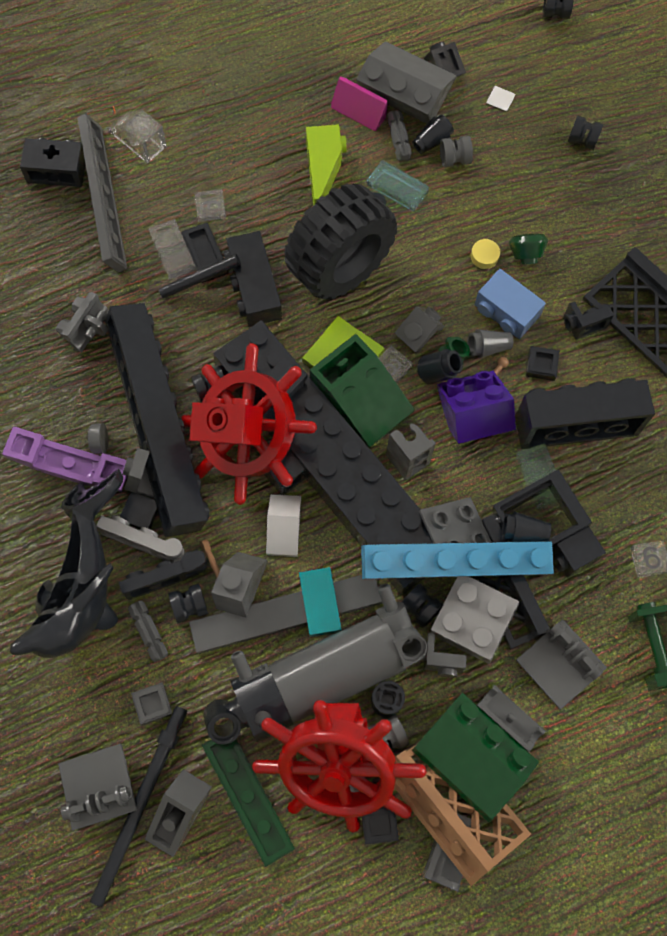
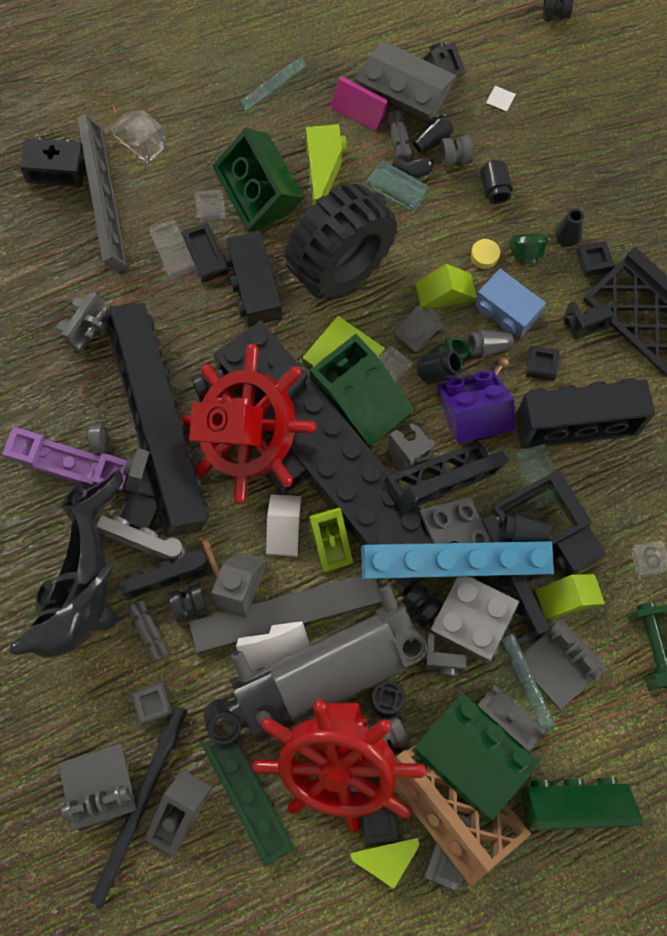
(200, 276): black bar -> none
(257, 180): none -> dark green slope
(268, 648): none -> white slope
(272, 84): none -> clear light blue bar
(320, 602): teal tile -> none
(330, 539): none -> lime slope
(387, 861): none -> lime slope
(415, 168): none -> black arm
(444, 482): none -> black fence
(445, 288): none -> lime slope
(496, 181): none -> black brick
(528, 682): none -> clear light blue bar
(569, 596): none -> lime slope
(570, 229): none -> black cone
(579, 130): black wheel -> none
(579, 805): none -> dark green slope
(595, 258): none -> black plate

